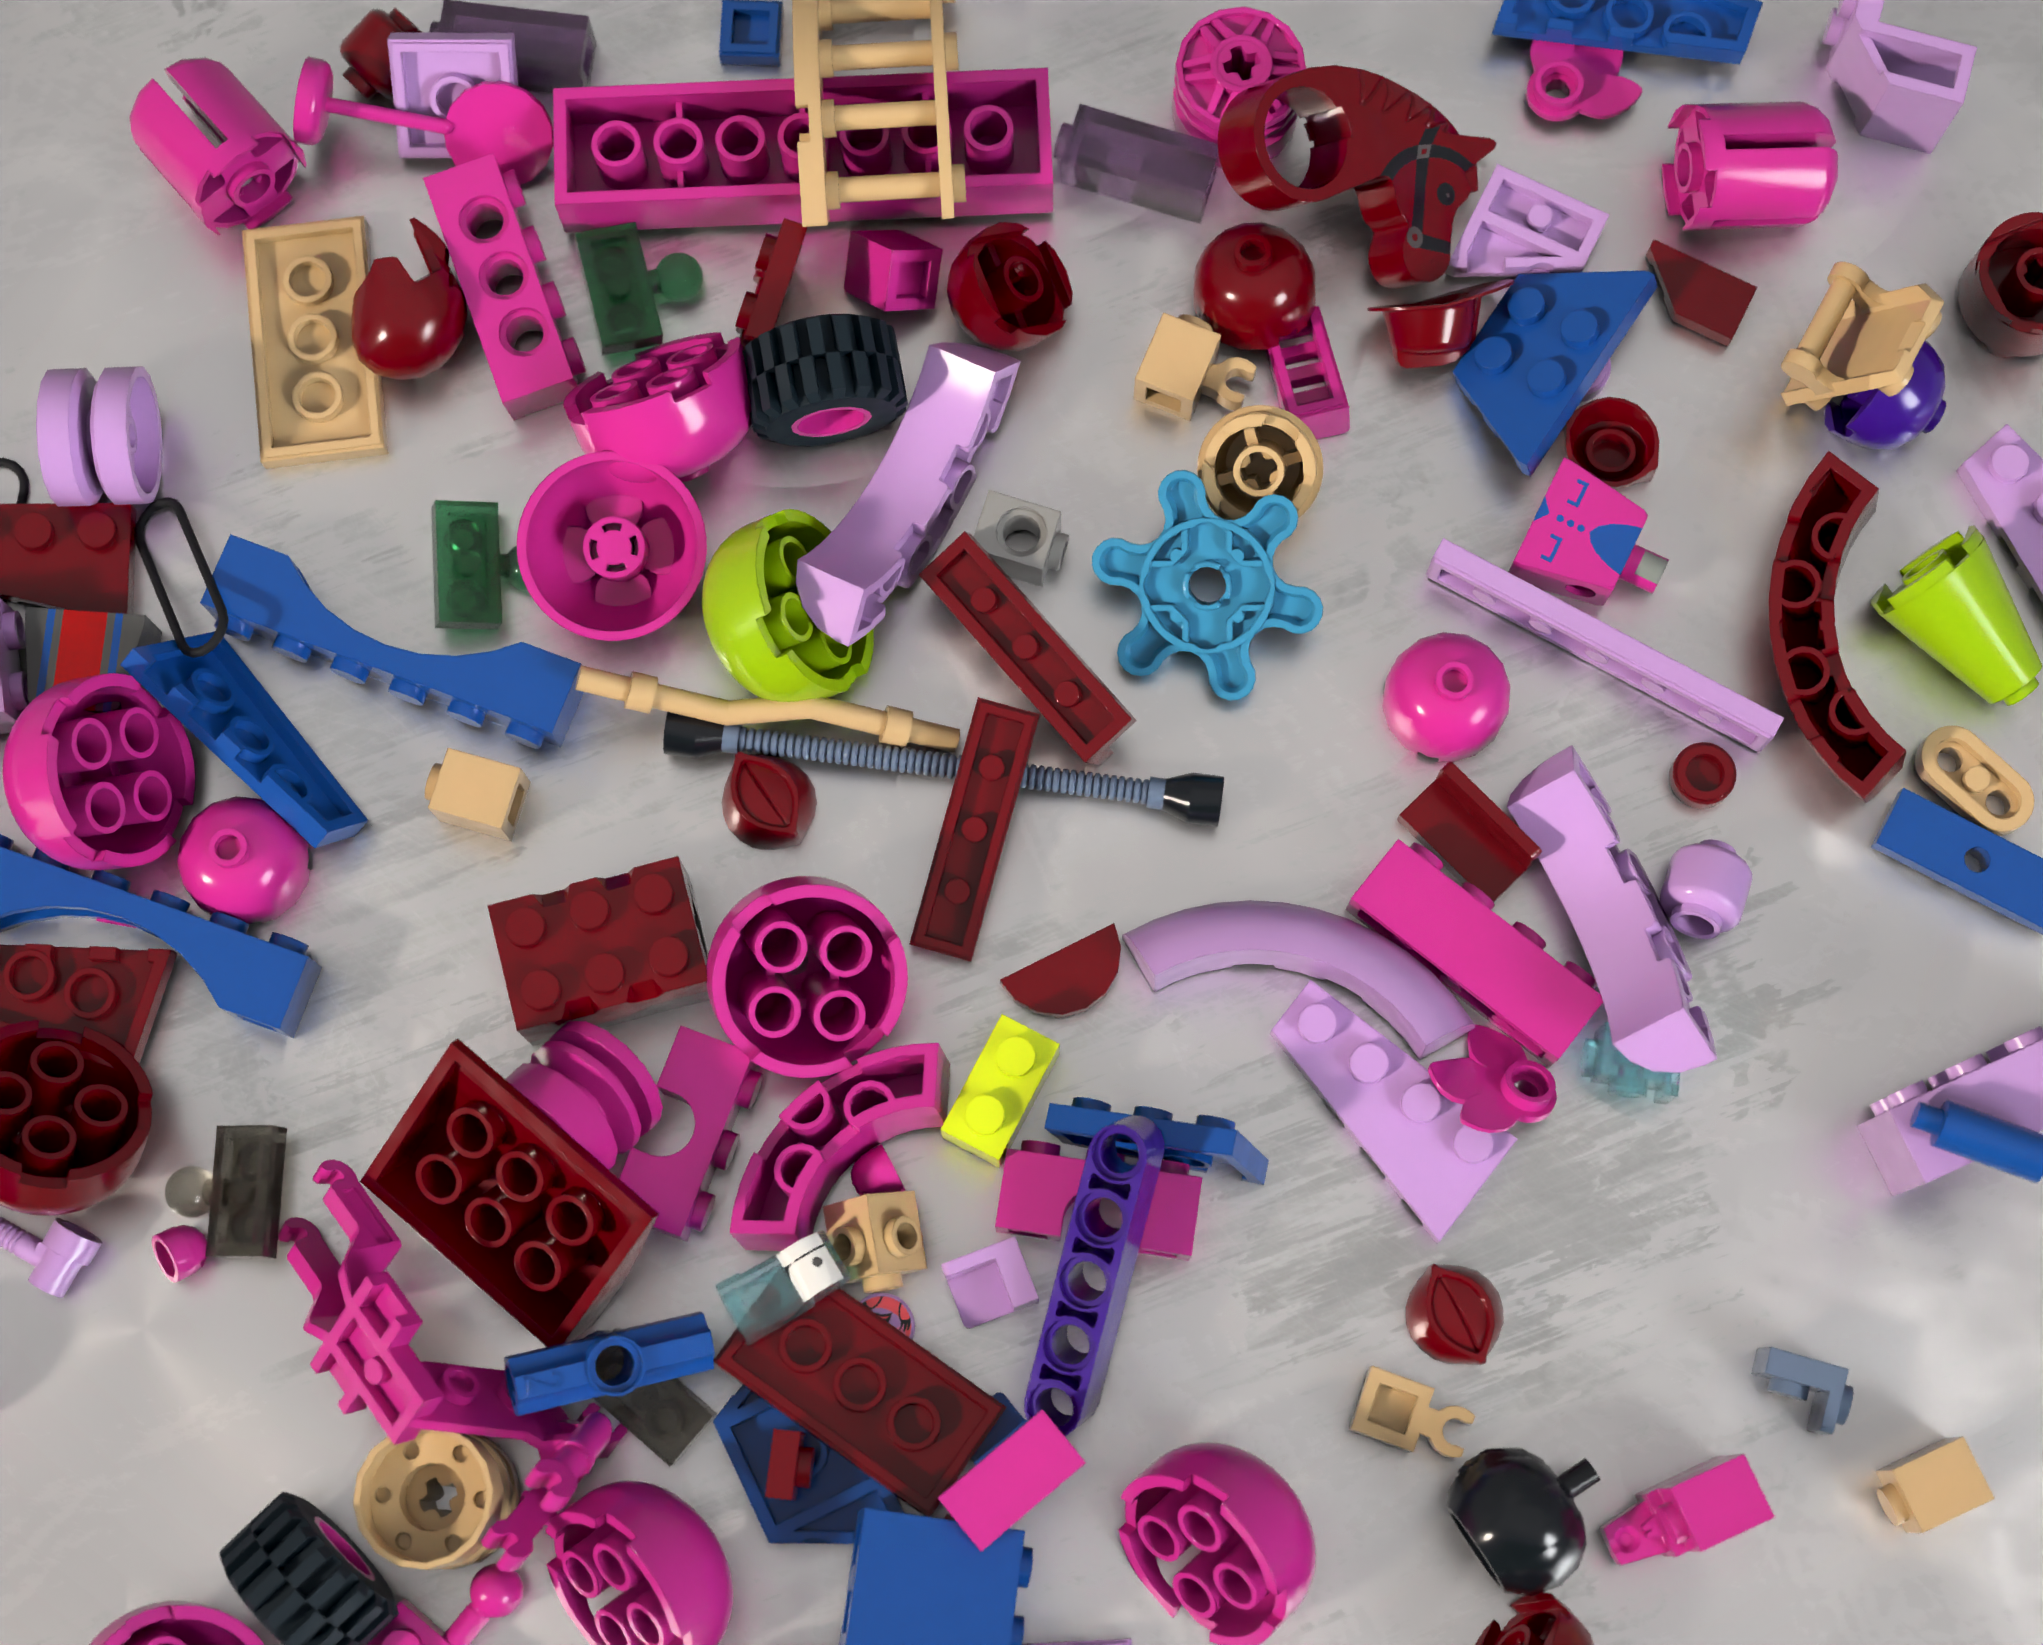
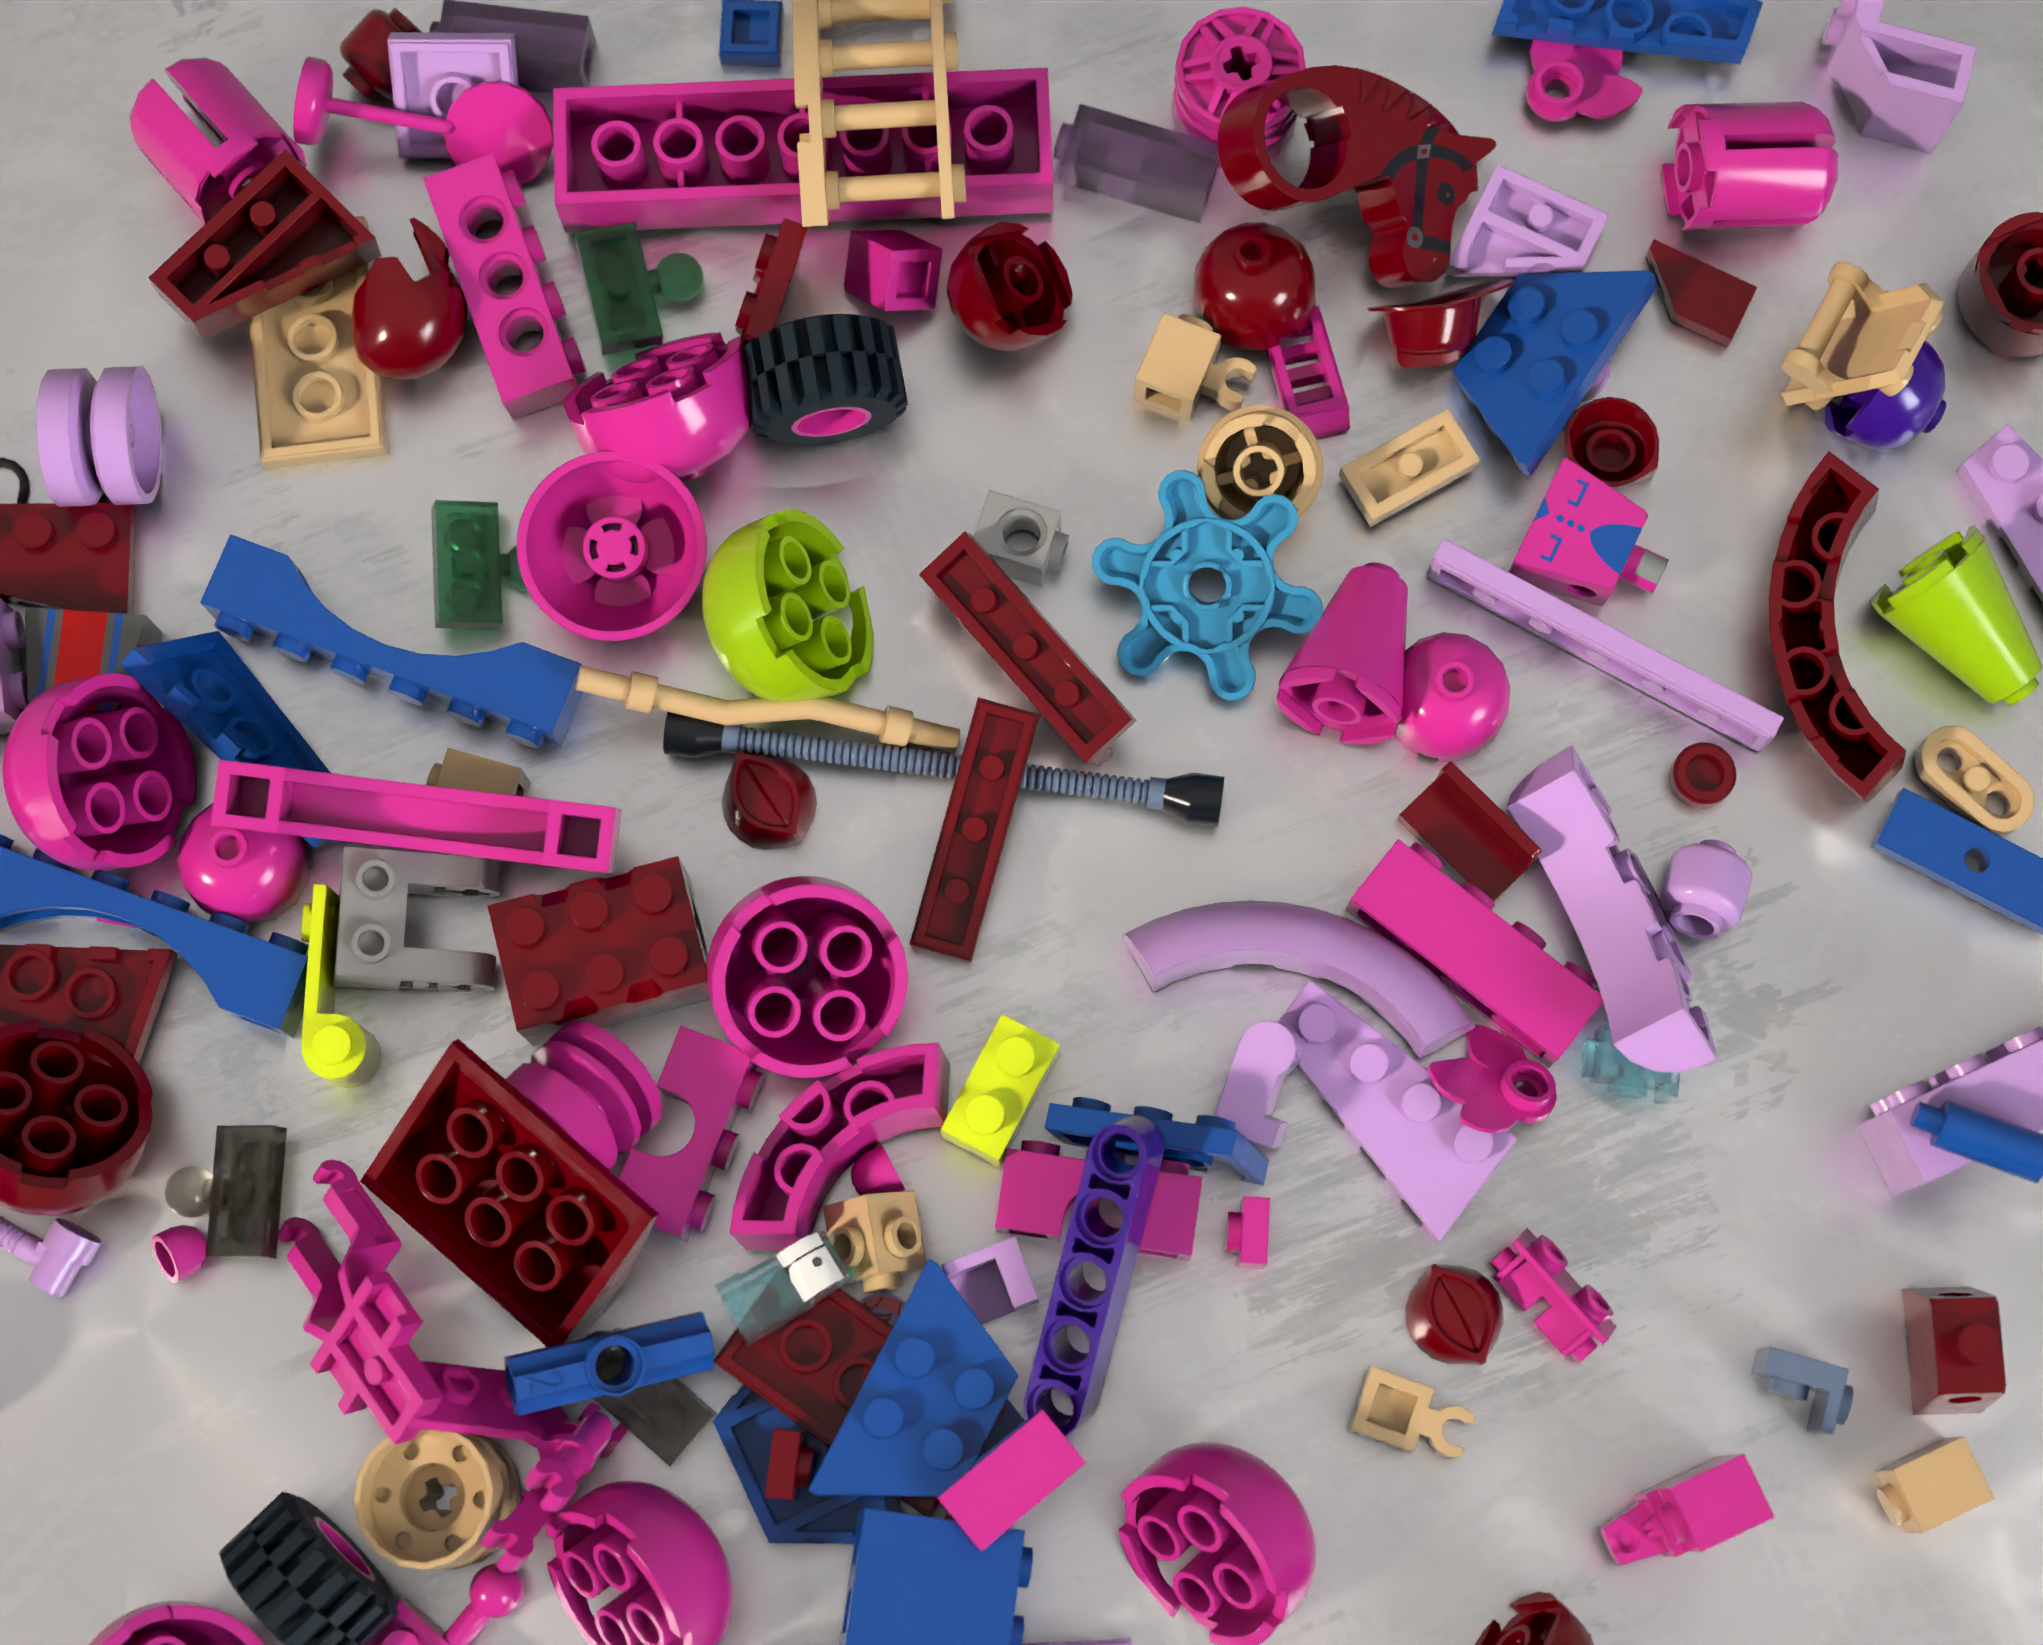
(159, 588): black piece -> none
(263, 250): none -> dark red wedge
(331, 1042): none -> neon yellow door
(374, 916): none -> light grey brick
(416, 816): none -> dark pink arch
(912, 493): lavender brick -> none
(922, 1401): none -> blue wing
(1069, 978): dark red tile -> none
(1249, 1231): none -> dark pink plate
(1255, 1080): none -> lavender leg
(1352, 660): none -> dark pink cone
(1409, 467): none -> tan plate
(1521, 1517): black piece -> none
(1573, 1310): none -> dark pink hinge
(1953, 1349): none -> dark red torso

